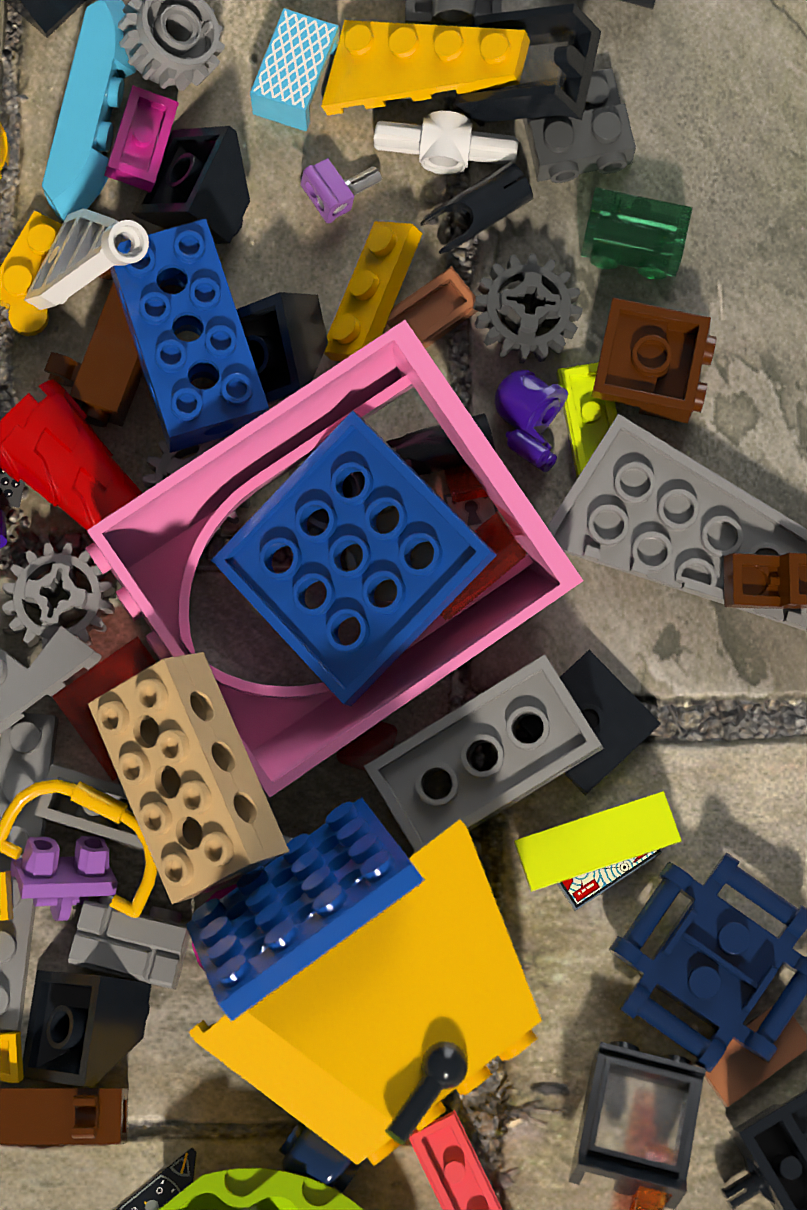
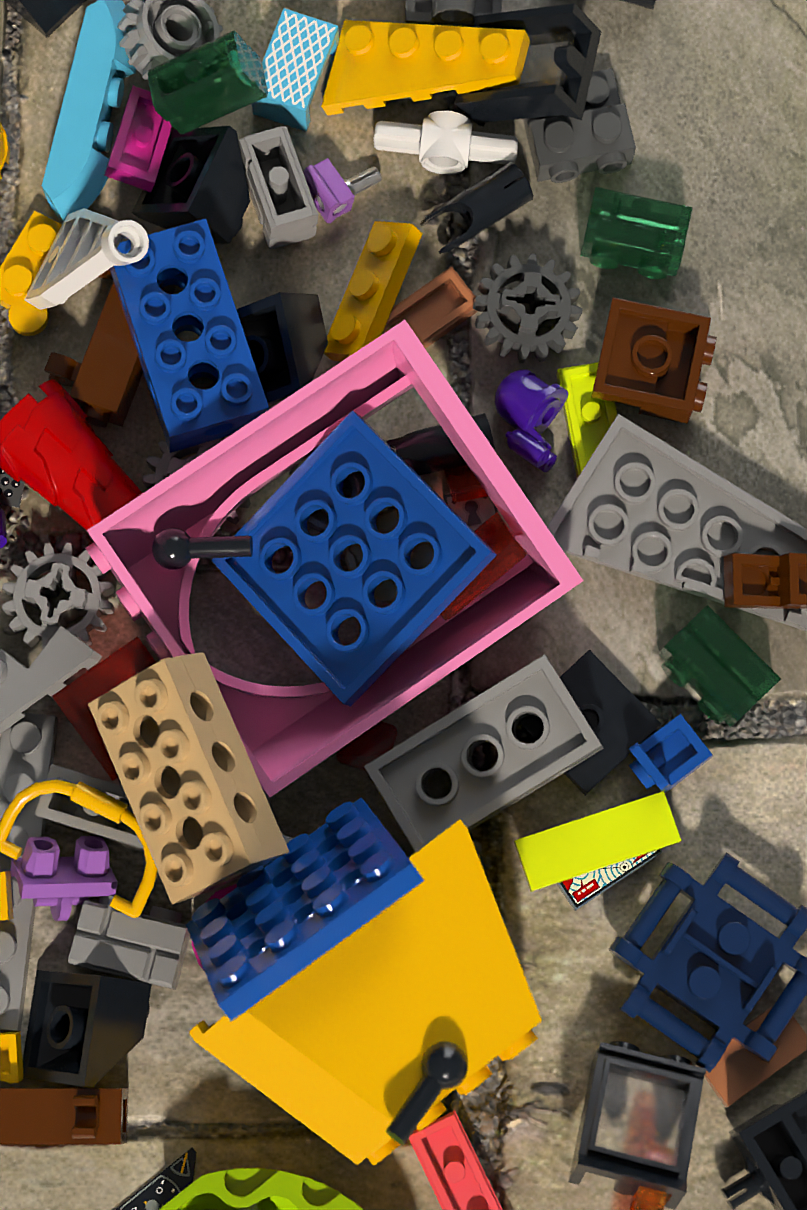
(175, 548): none -> black bar
(207, 83): none -> clear green brick
(278, 187): none -> light grey brick
(315, 1158): dark blue head -> none
(669, 755): none -> blue bracket
(717, 668): none -> clear green brick

